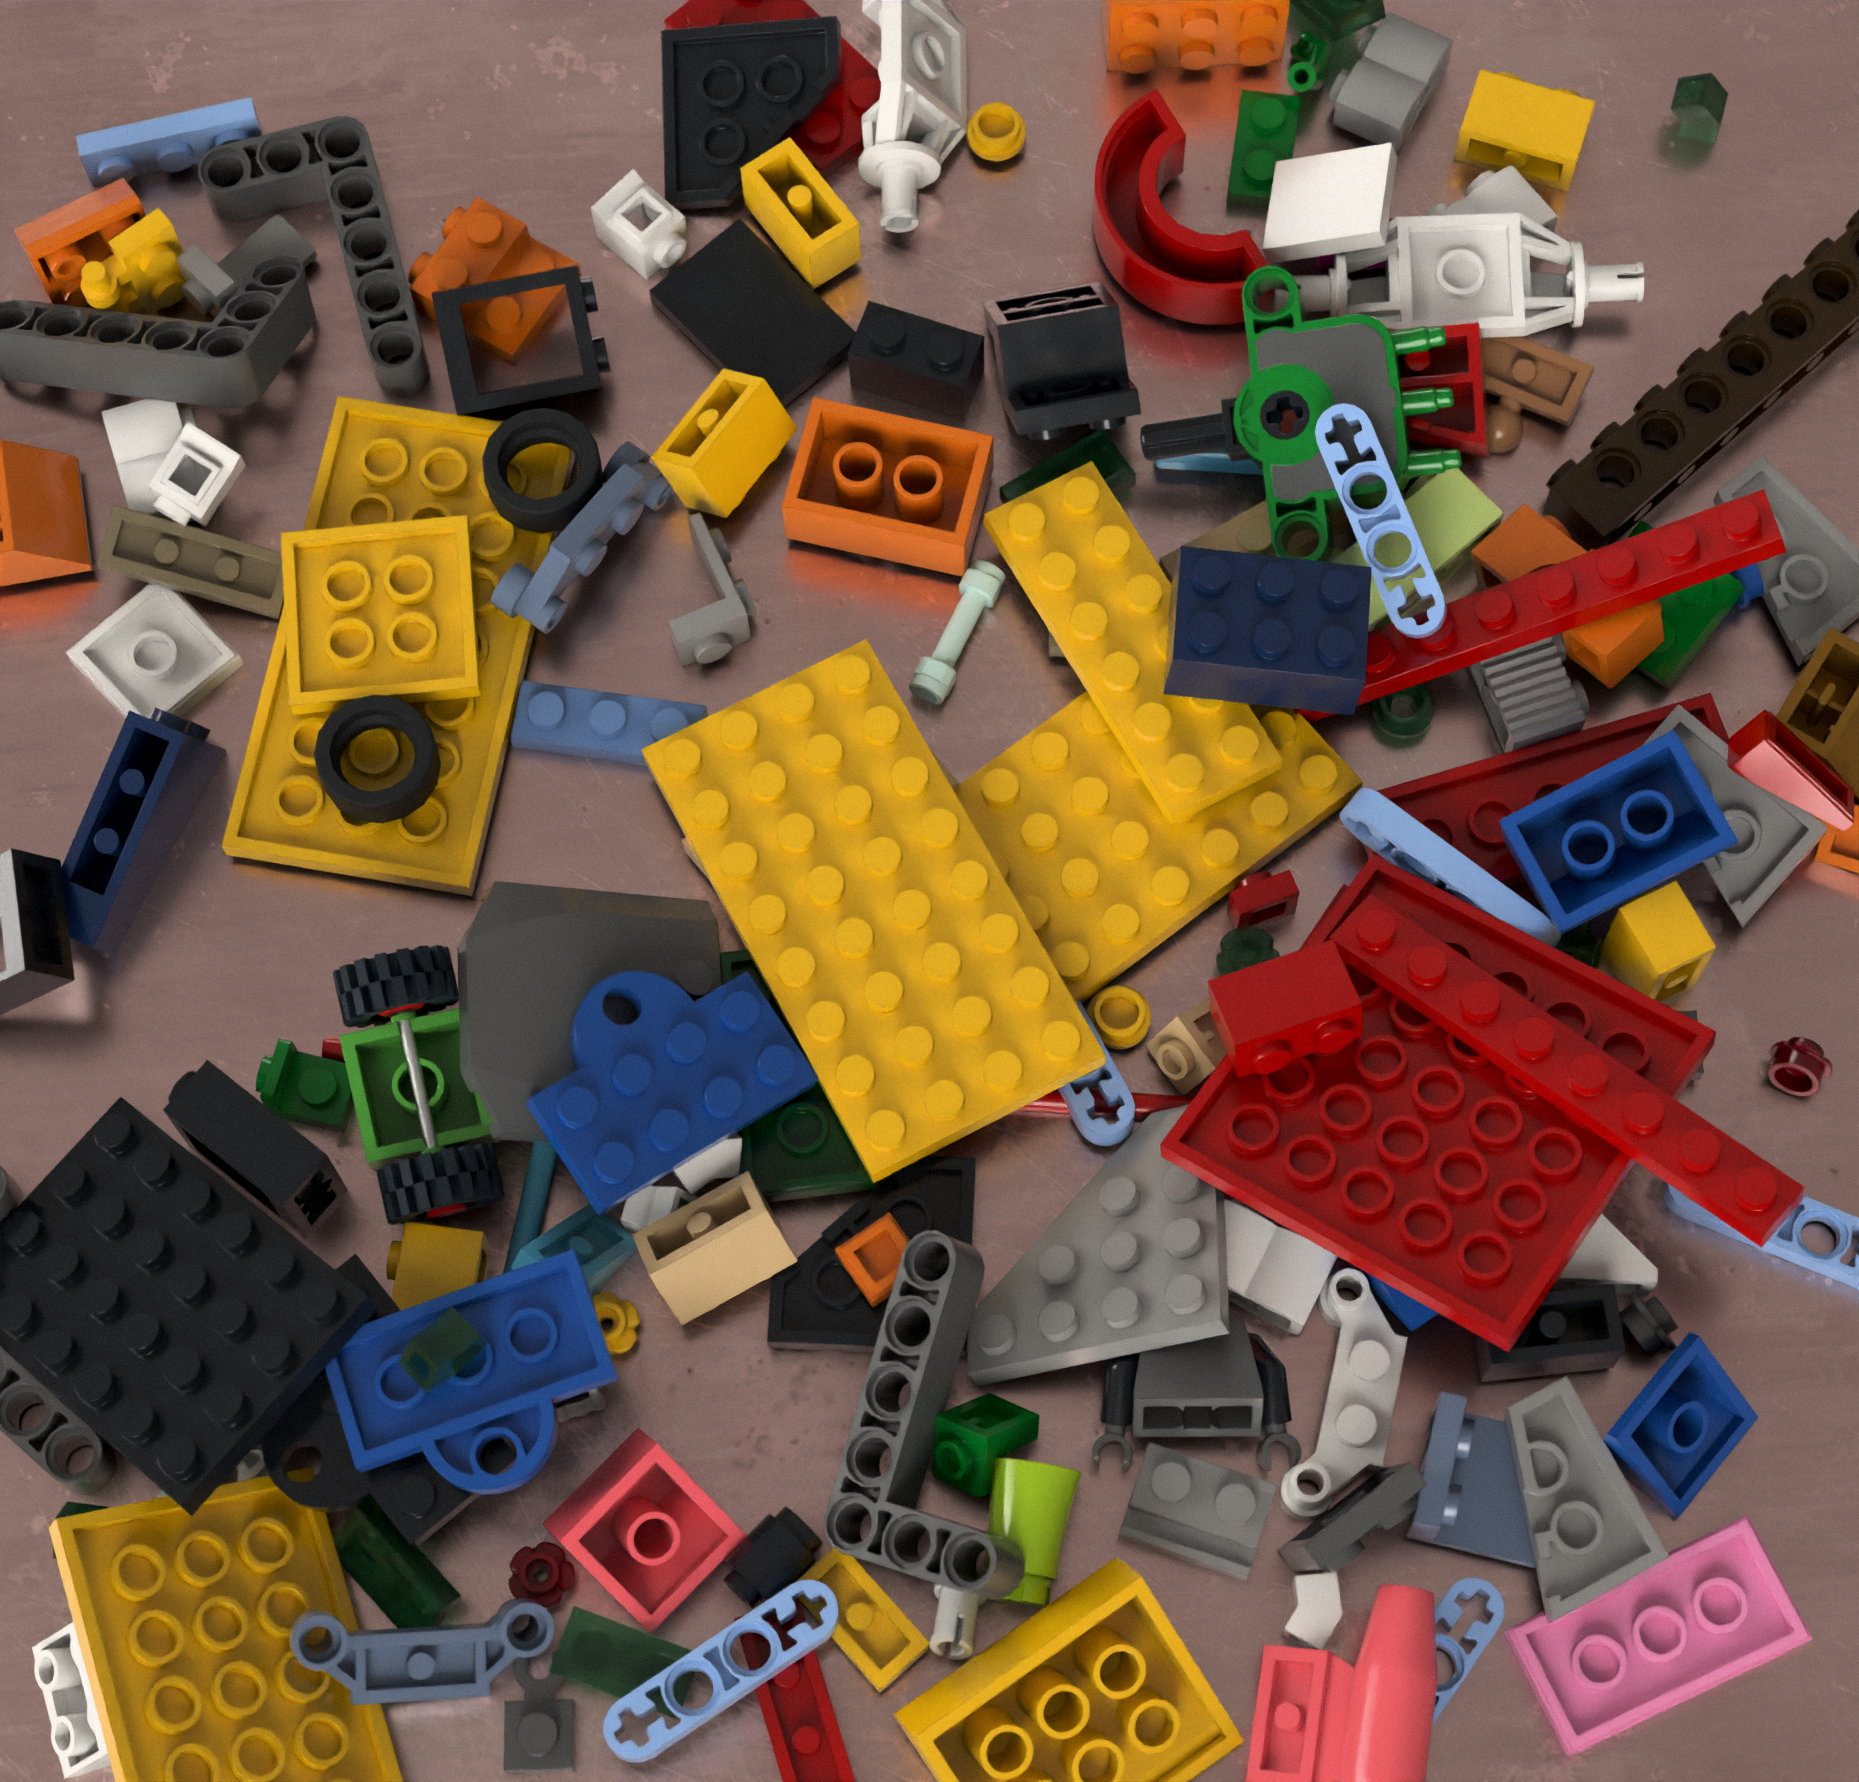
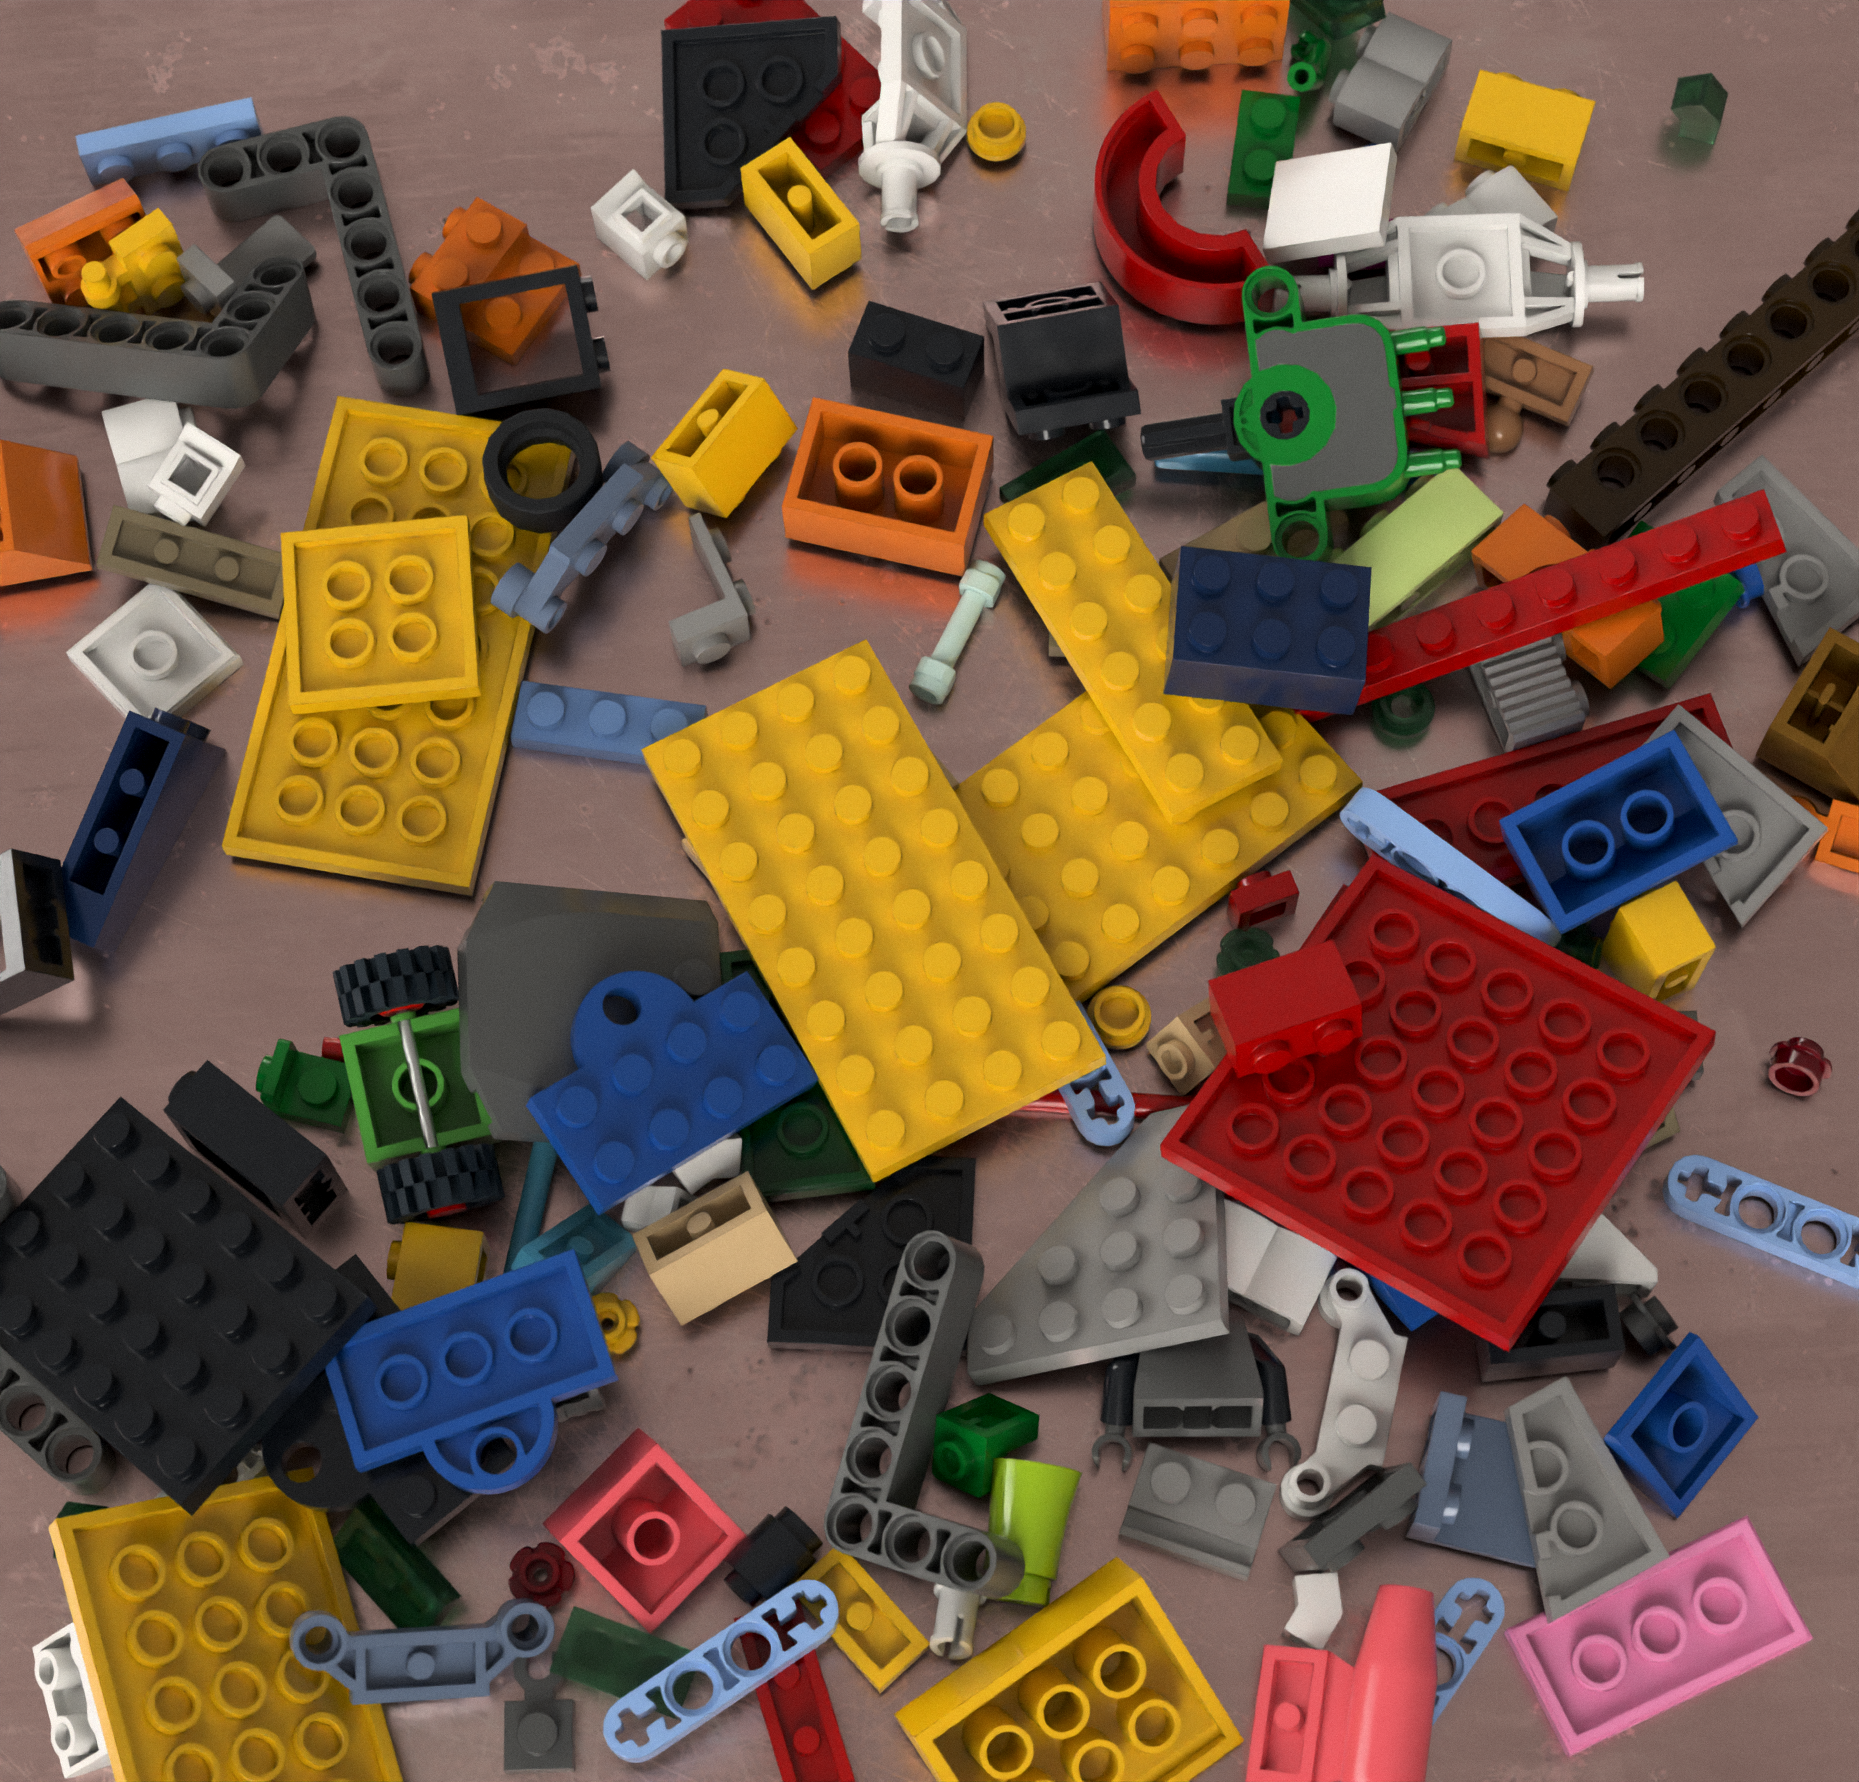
(368, 714): black tyre -> none
(441, 1350): clear green piece -> none
(754, 313): black tile -> none
(874, 1257): orange tile -> none
(1382, 520): light blue beam -> none
(1568, 1071): red plate -> none
(1785, 766): red slope -> none

